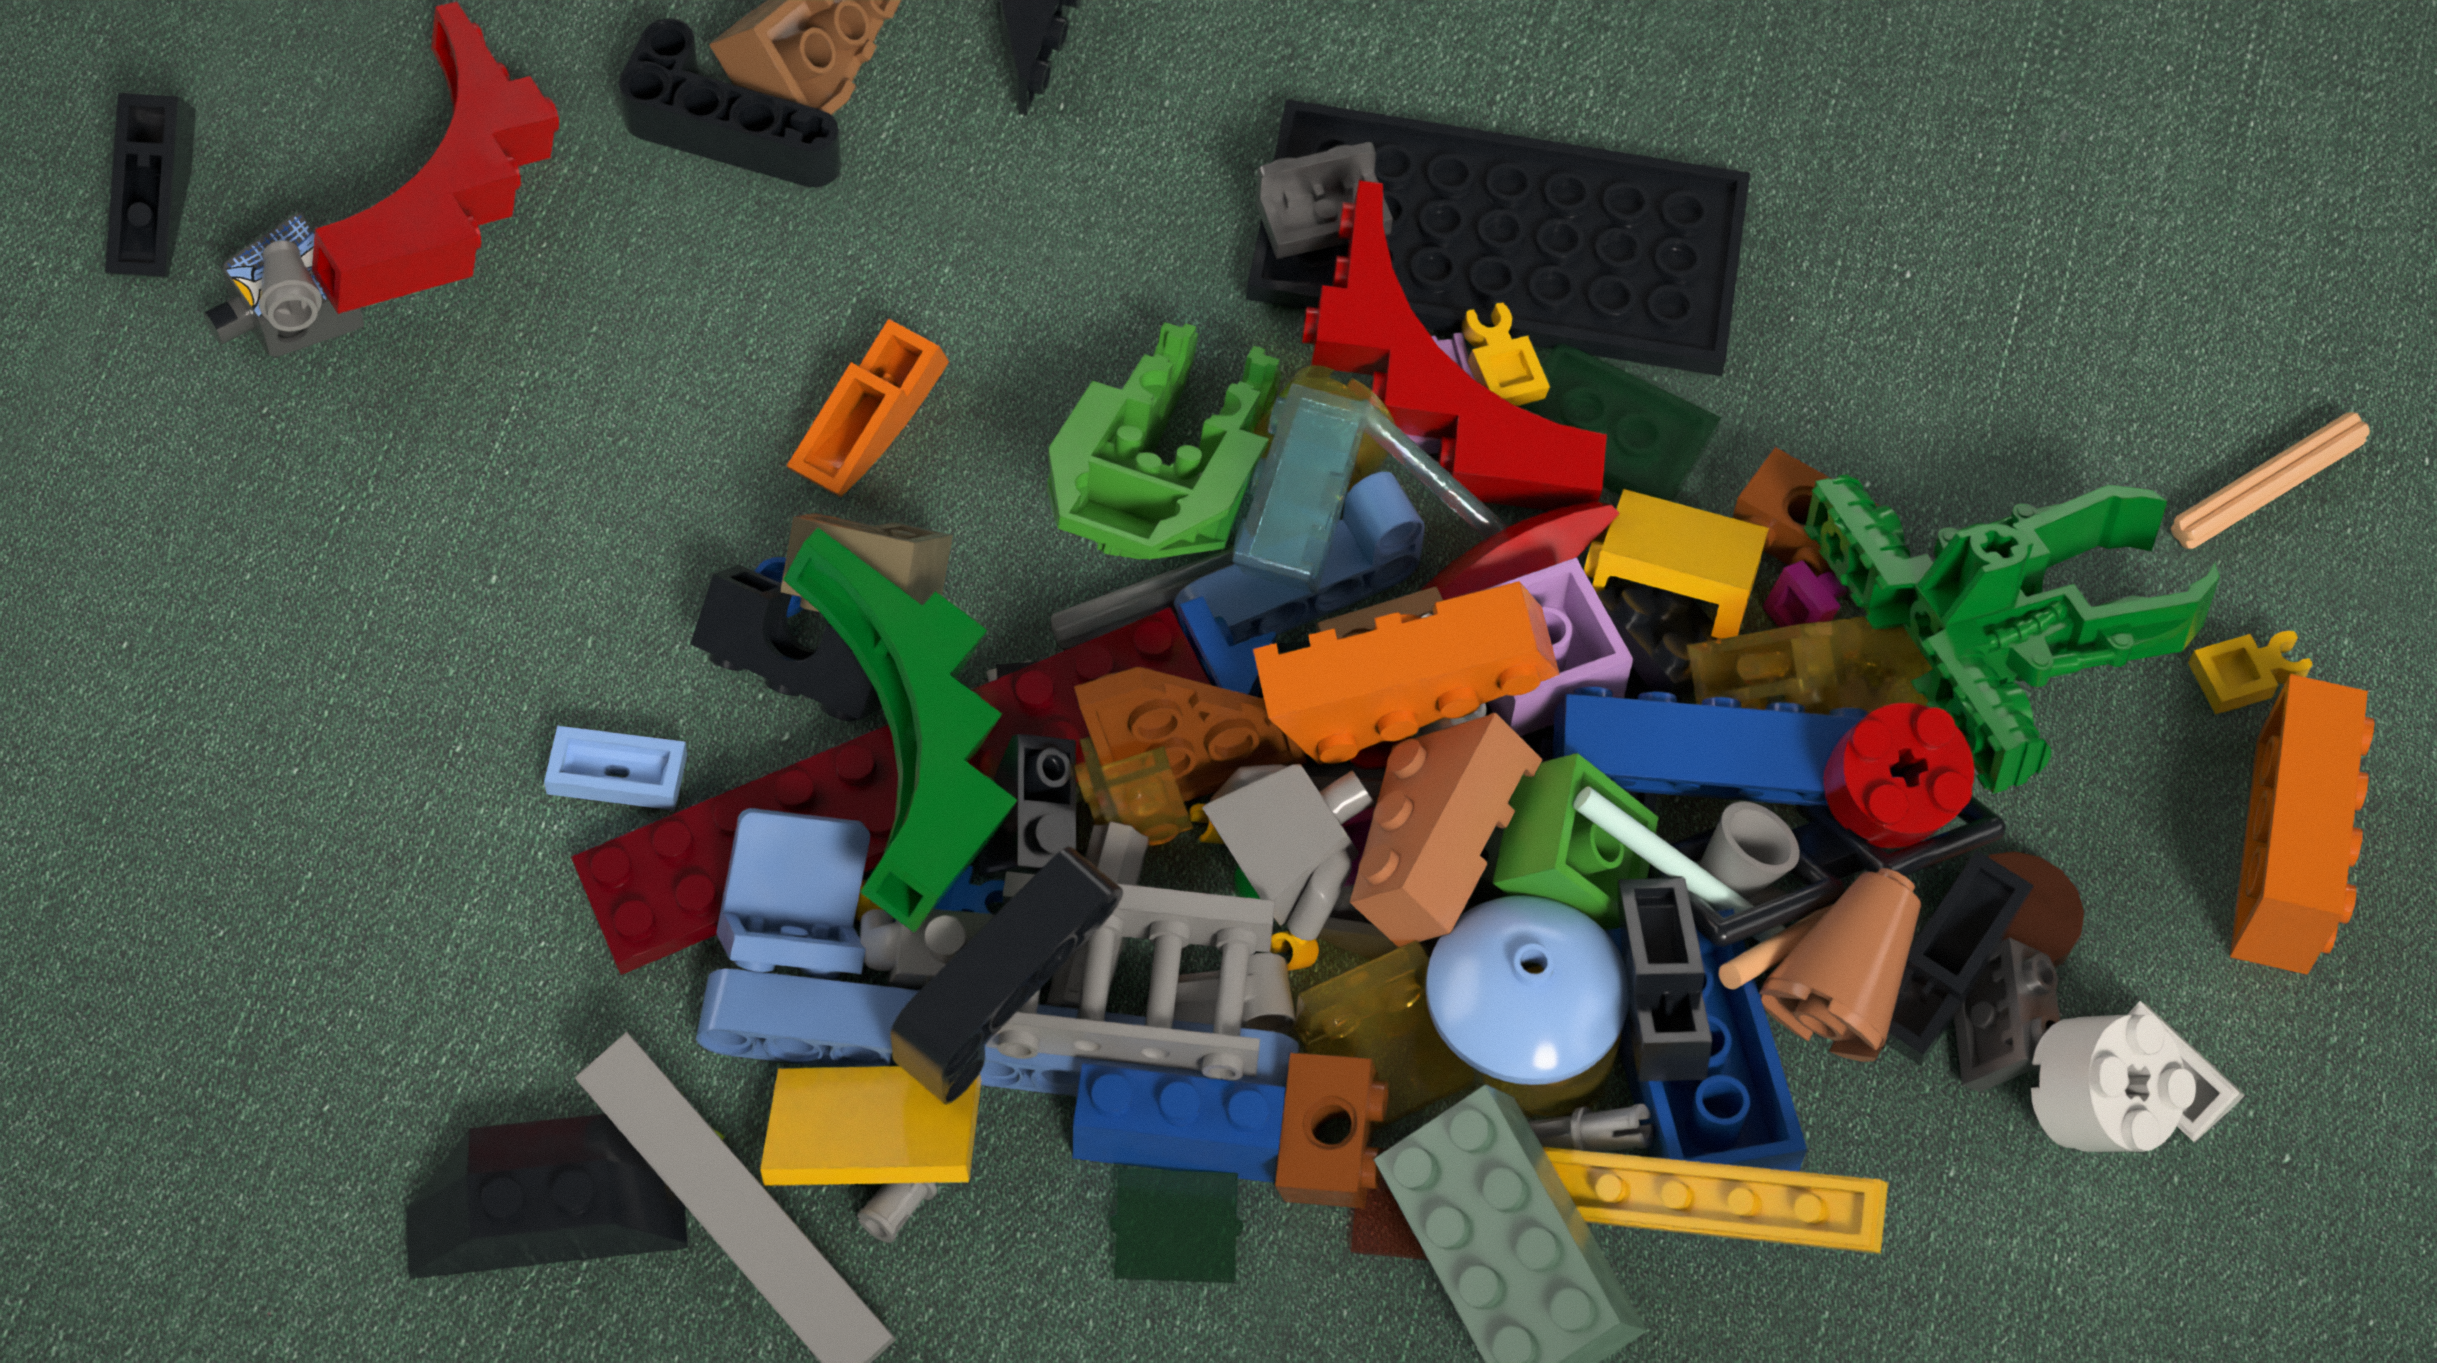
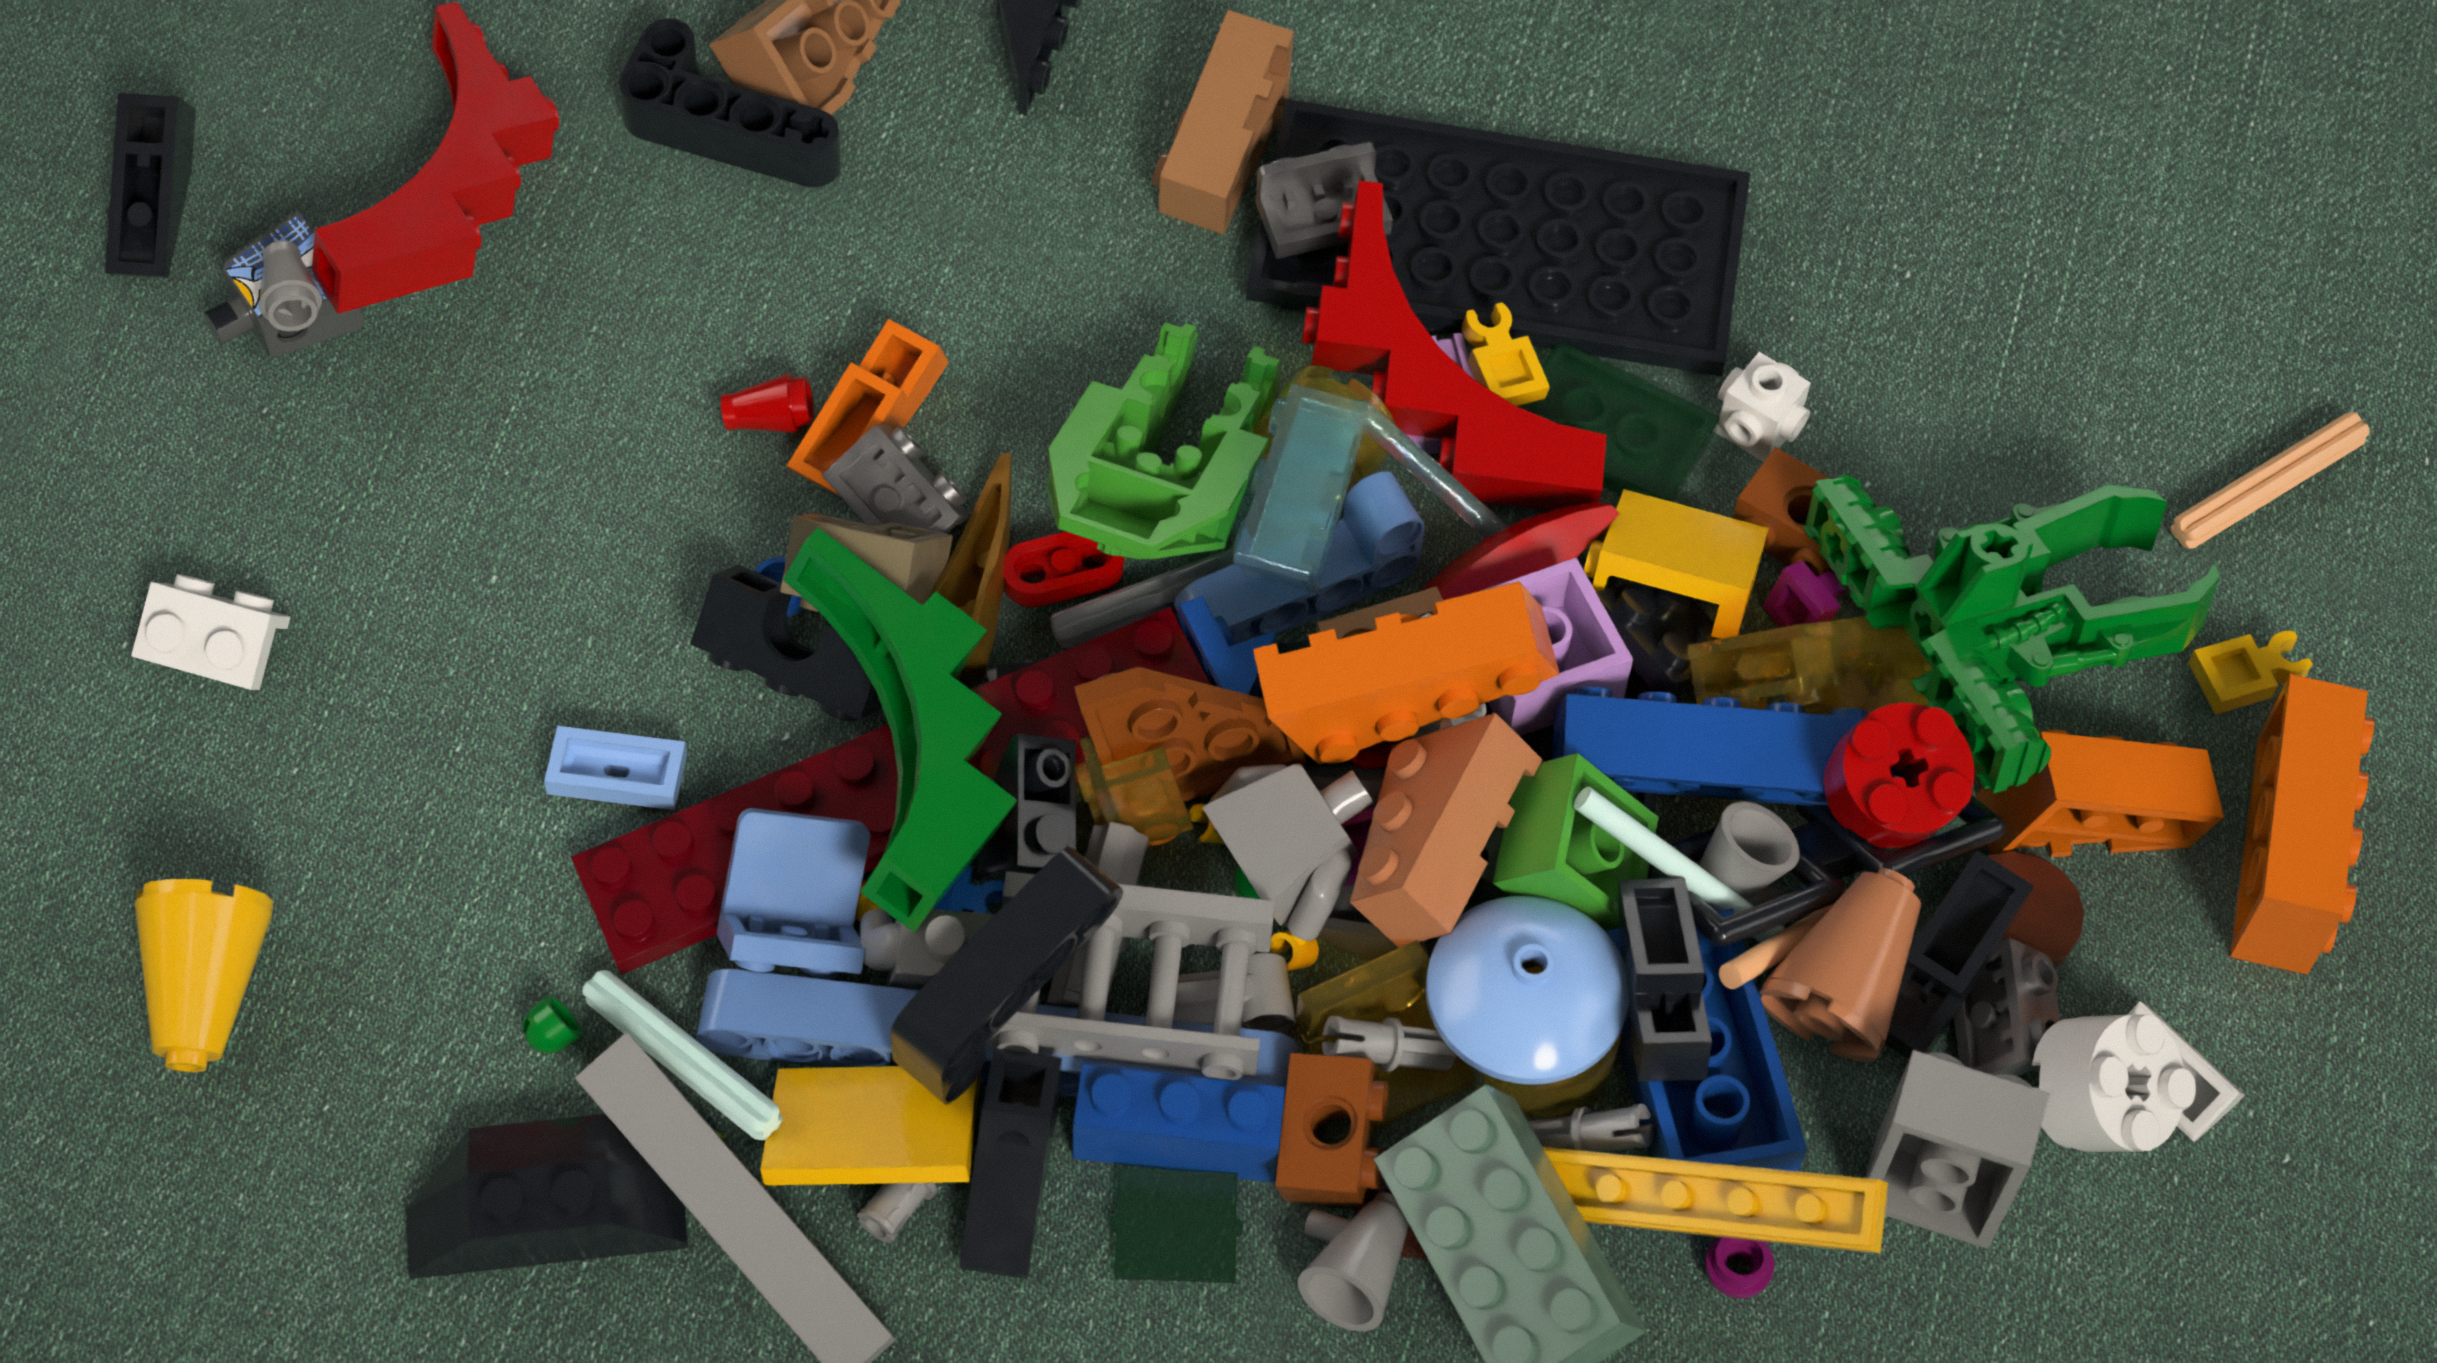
(196, 964): none -> yellow cone
(208, 633): none -> white bracket
(550, 1026): none -> green hinge
(683, 1055): none -> light aqua axle
(773, 406): none -> red cone
(890, 484): none -> flat silver bracket
(976, 567): none -> pearl gold piece
(1011, 1162): none -> black slope
(1060, 565): none -> red plate
(1226, 123): none -> medium nougat wedge
(1358, 1266): none -> light grey piece
(1388, 1044): none -> light grey axle
(1754, 1253): none -> magenta plate
(1762, 406): none -> white brick
(1956, 1146): none -> light grey brick
(2109, 793): none -> orange wedge

